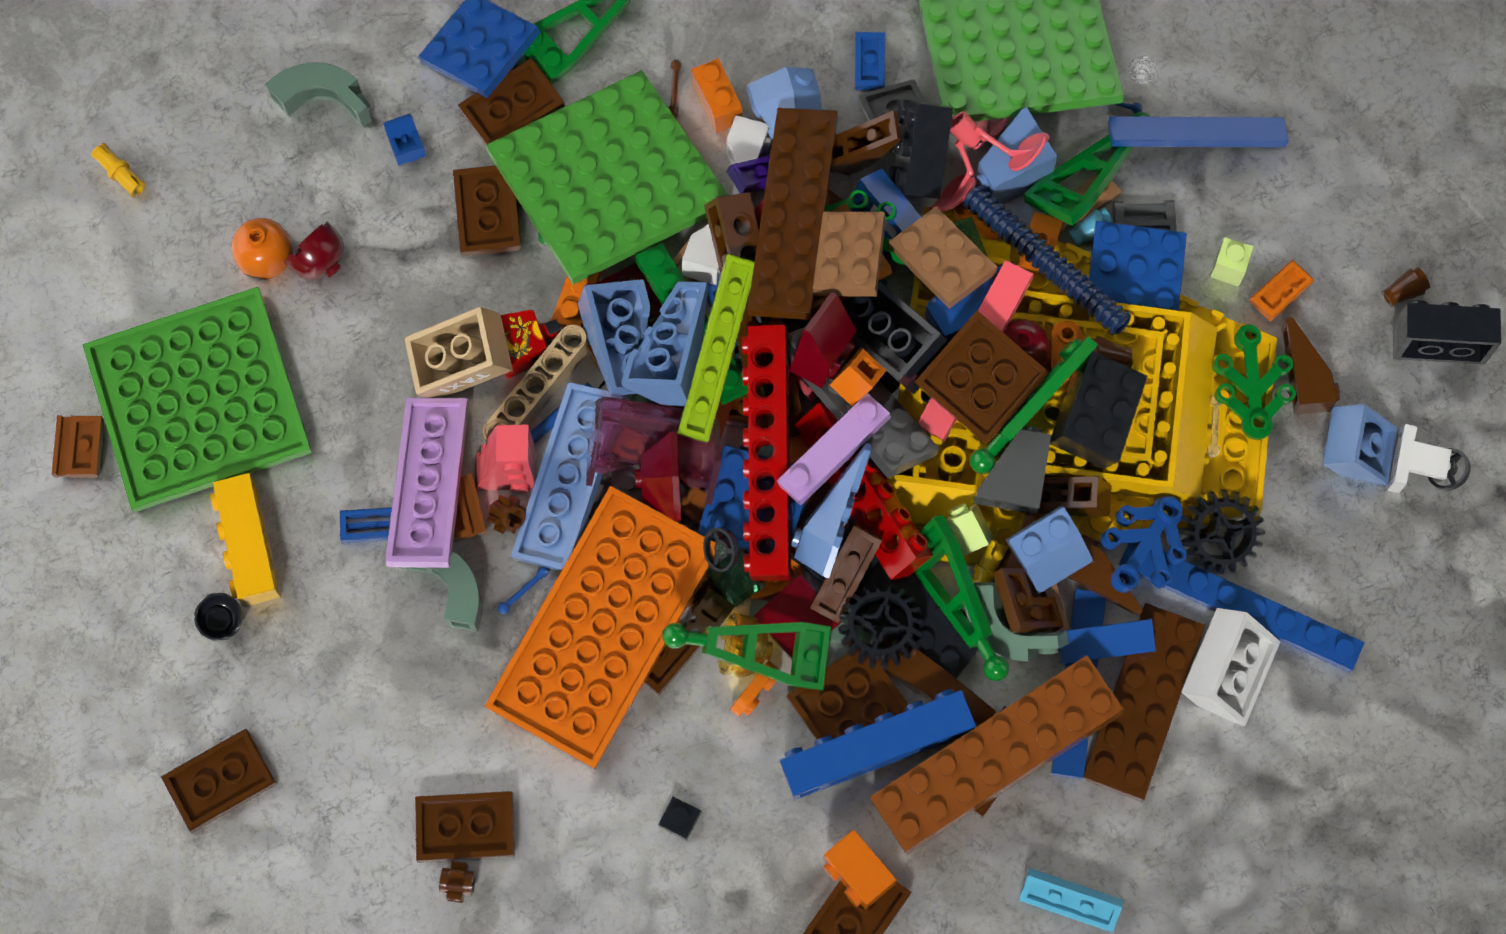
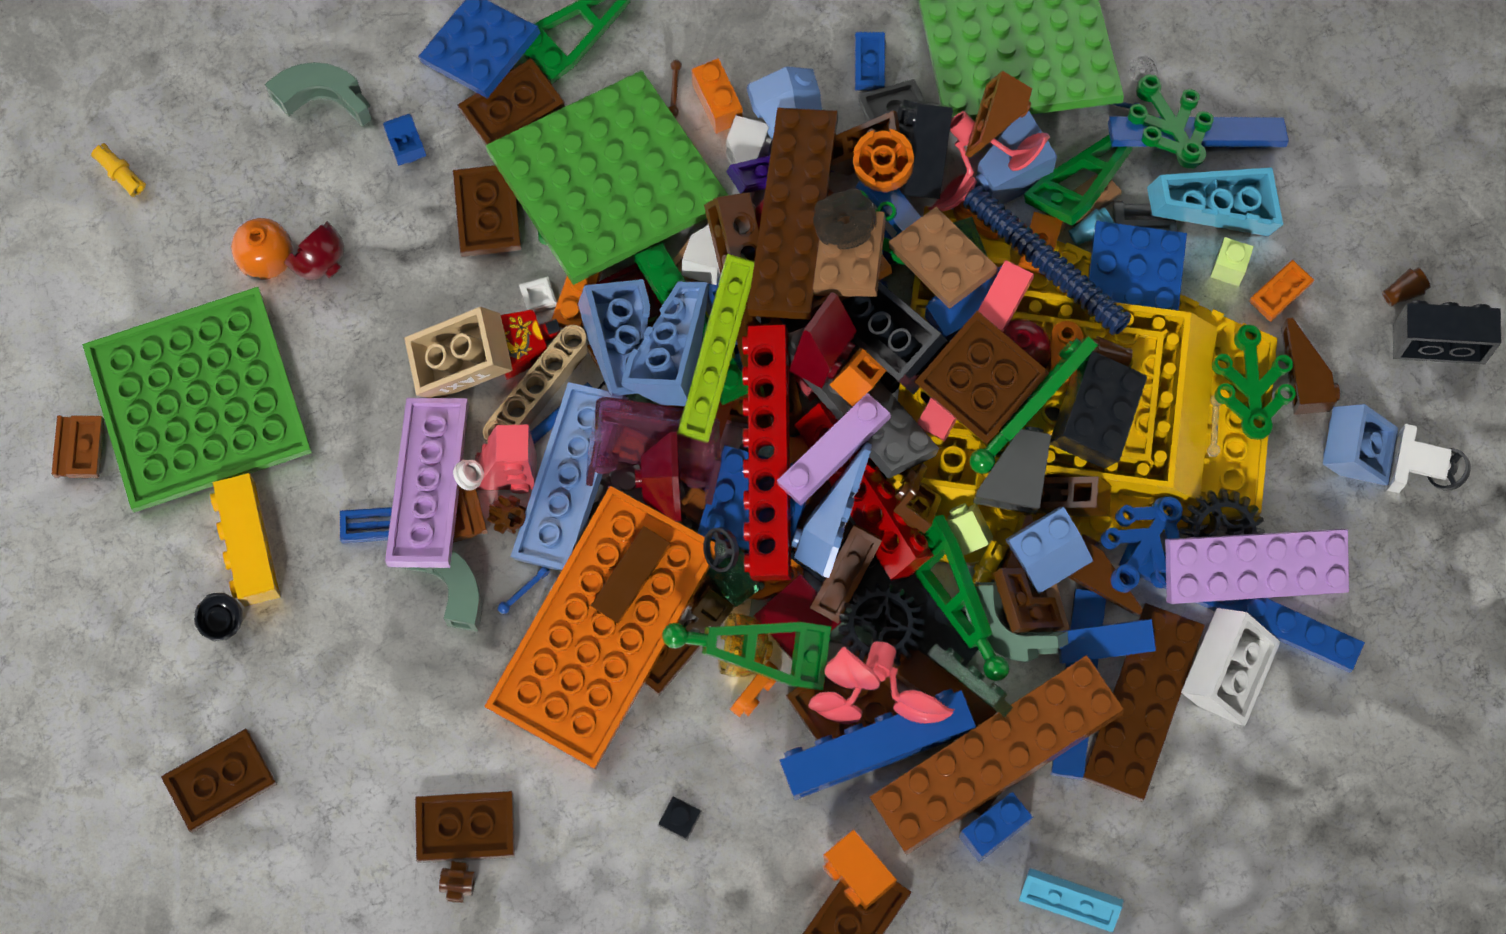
(468, 474): none -> white plate
(538, 295): none -> white tile
(631, 574): none -> reddish brown tile
(843, 204): none -> clear smoke plate
(851, 672): none -> coral plant
(883, 160): none -> orange cylinder
(916, 501): none -> reddish brown bracket
(971, 678): none -> clear green plate
(995, 827): none -> blue brick
(1001, 105): none -> dark orange slope
(1188, 151): none -> green plant
(1222, 199): none -> medium azure wedge
(1257, 566): none -> lavender plate

